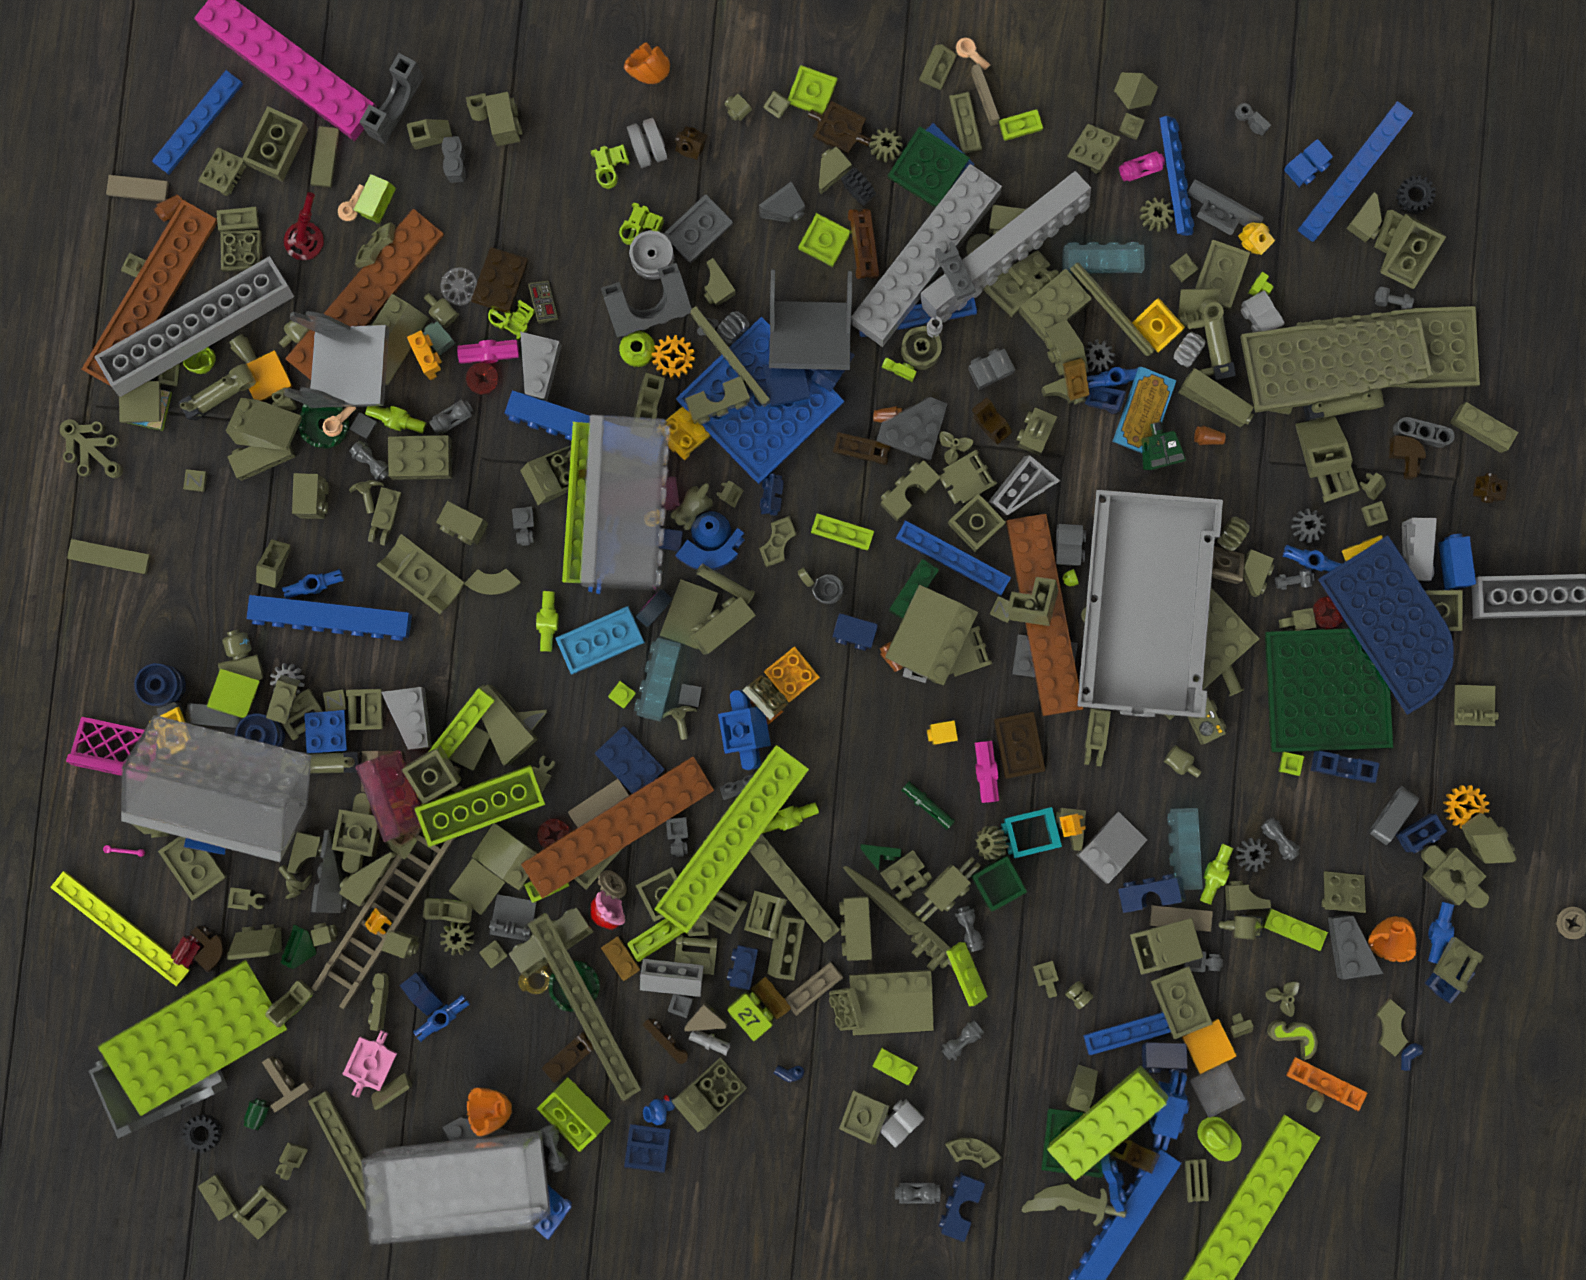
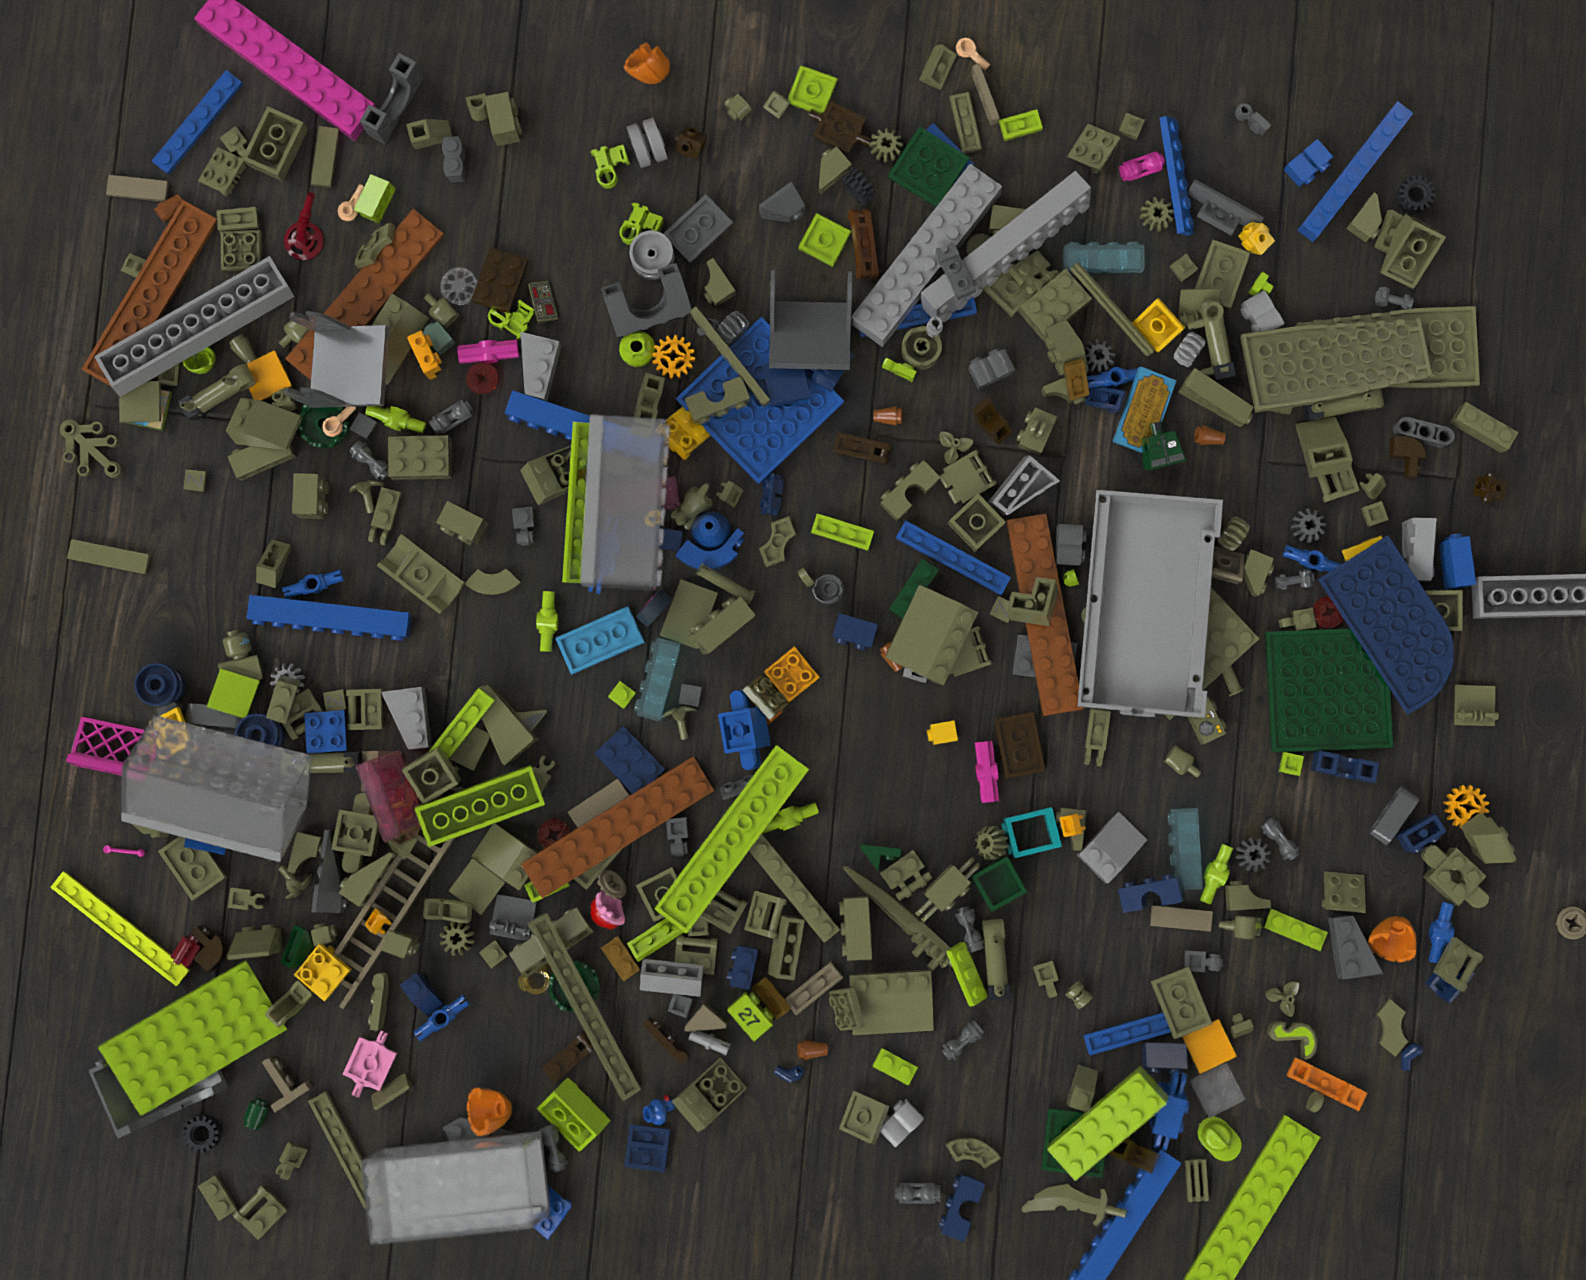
(235, 141): none -> olive plate
(322, 971): none -> yellow plate
(811, 1049): none -> dark orange cone
(914, 428): dark grey plate -> none
(929, 806): dark green pin -> none
(995, 959): none -> olive piece
(1115, 1181): blue plate -> none
(1135, 90): olive slope -> none
(1166, 946): olive slope -> none

